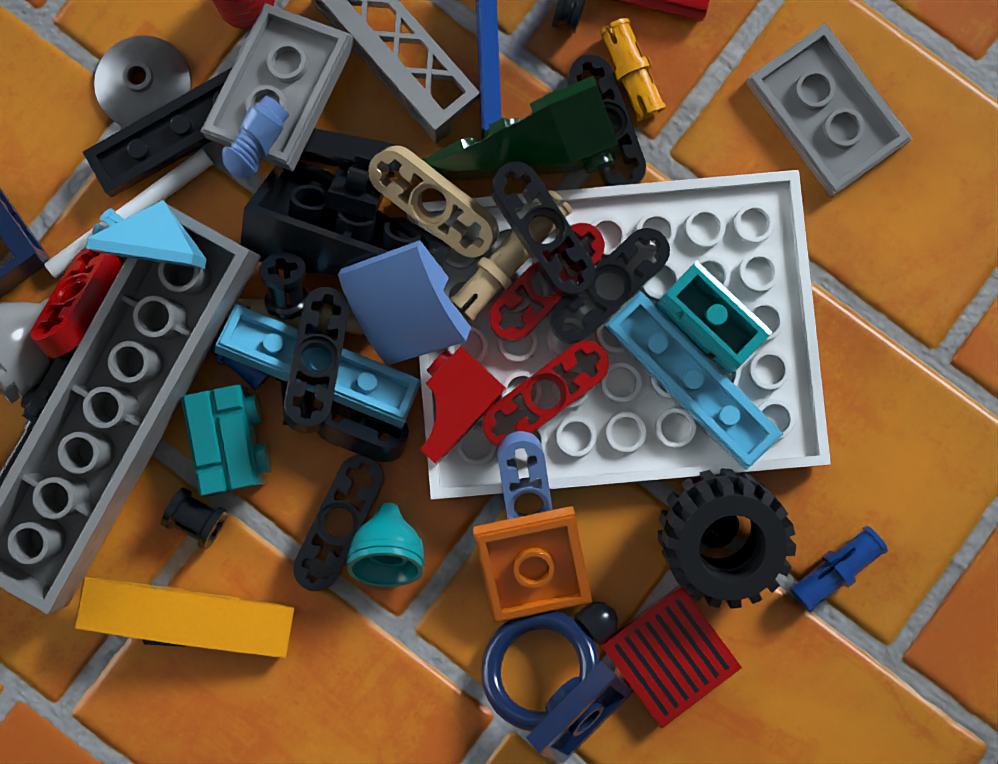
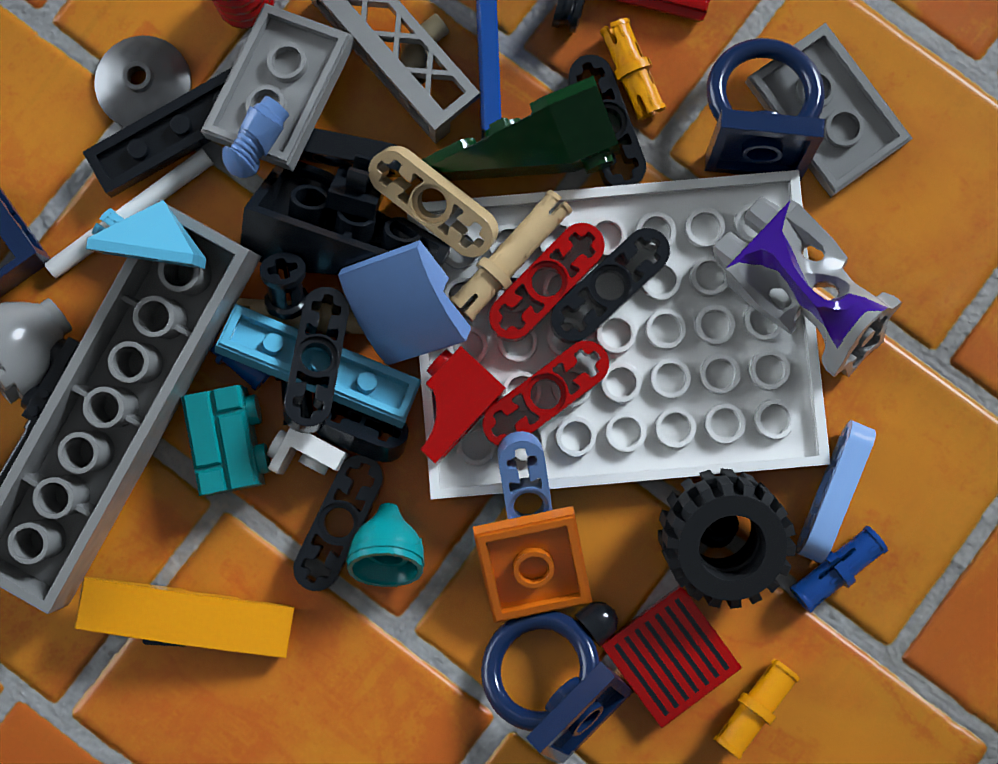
(75, 302): red beam -> none
(194, 518): black bush -> none
(315, 452): none -> white bracket
(414, 54): none -> dark tan arm
(512, 203): black beam -> none
(693, 380): medium azure tile -> none
(713, 318): teal brick -> none
(756, 708): none -> light orange pin
(764, 139): none -> dark blue tile
(774, 259): none -> light grey hips
(835, 491): none -> light blue beam

